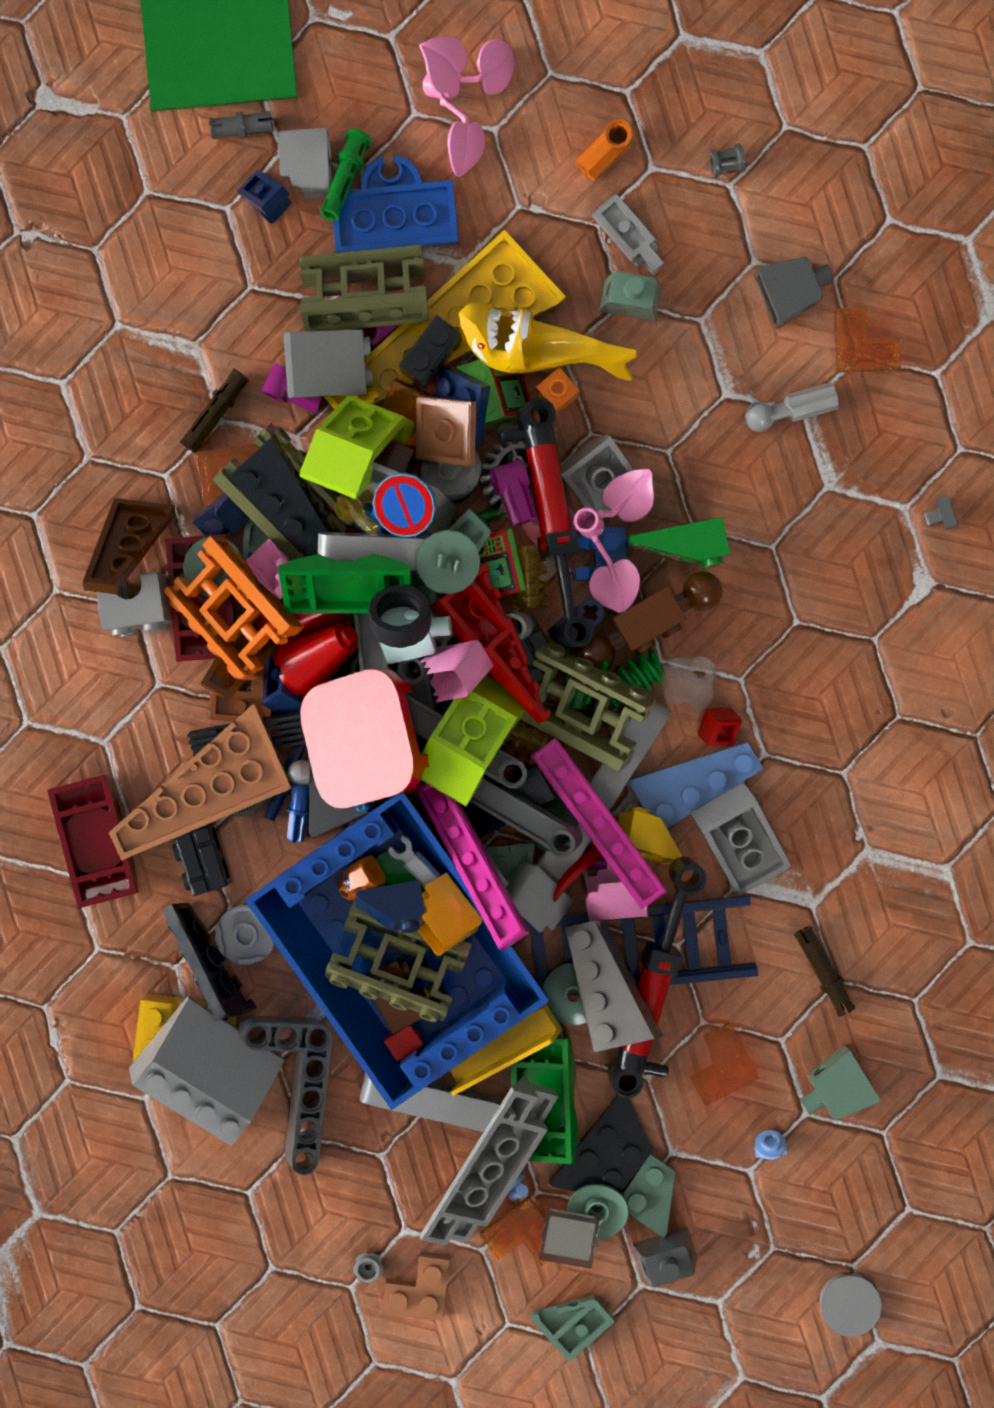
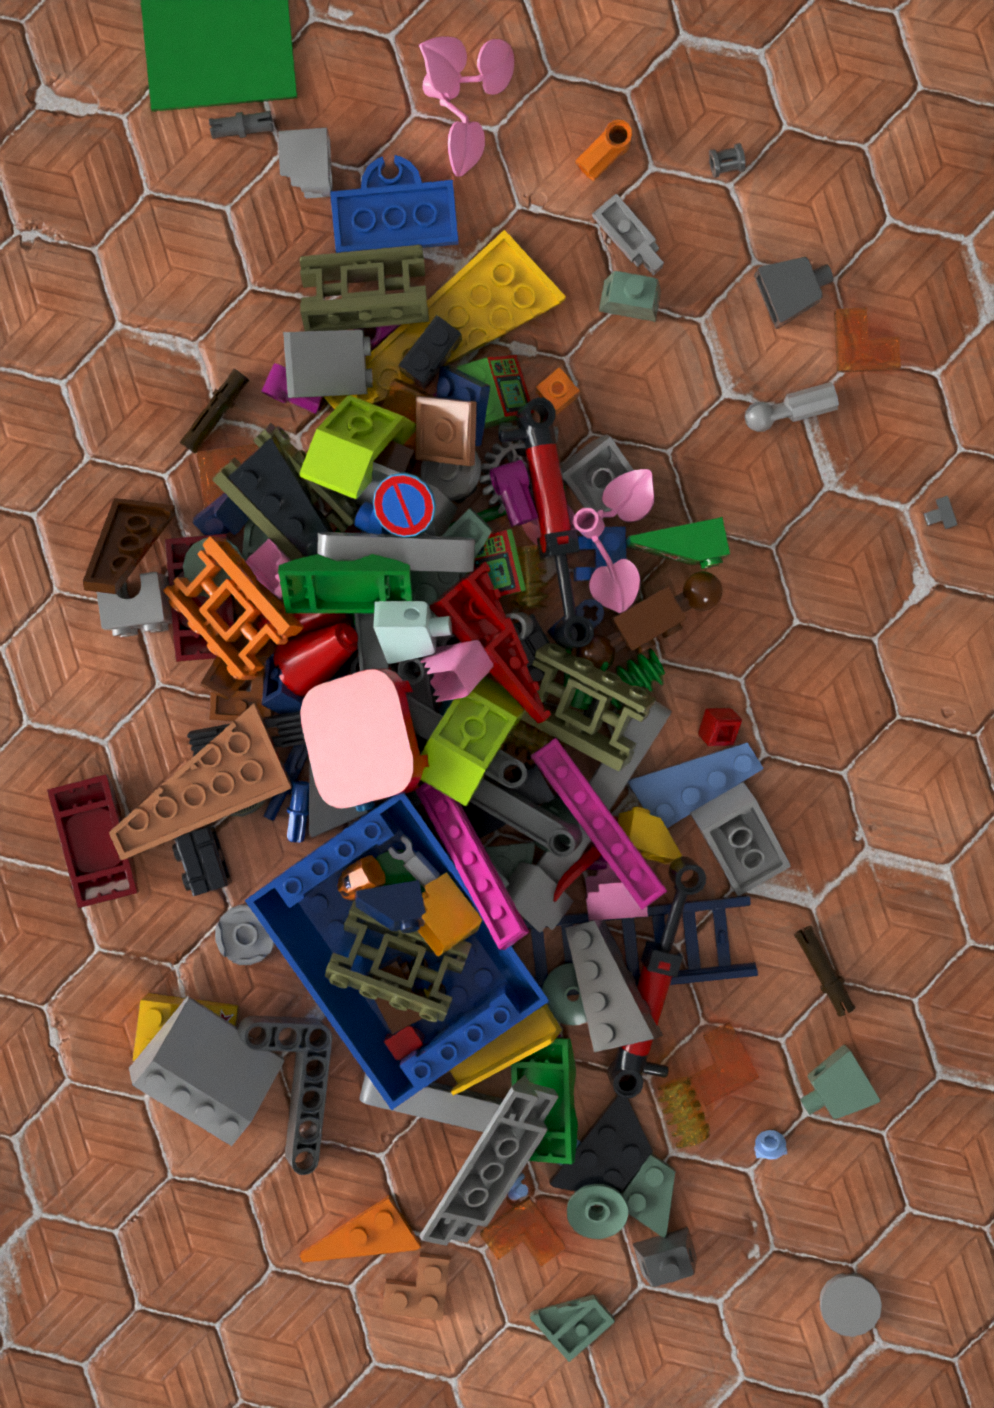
(206, 963): black wing -> none
(265, 196): dark blue slope -> none
(299, 772): light grey hinge -> none
(349, 163): green pin -> none
(352, 510): clear yellow piece -> none
(368, 1275): light grey plate -> none
(372, 1232): none -> orange wing
(394, 597): black tyre -> none
(447, 561): sand green piece -> none
(521, 345): yellow piece -> none
(569, 1238): clear smoke piece -> none
(684, 1111): none -> clear yellow piece
(685, 685): clear plate -> none

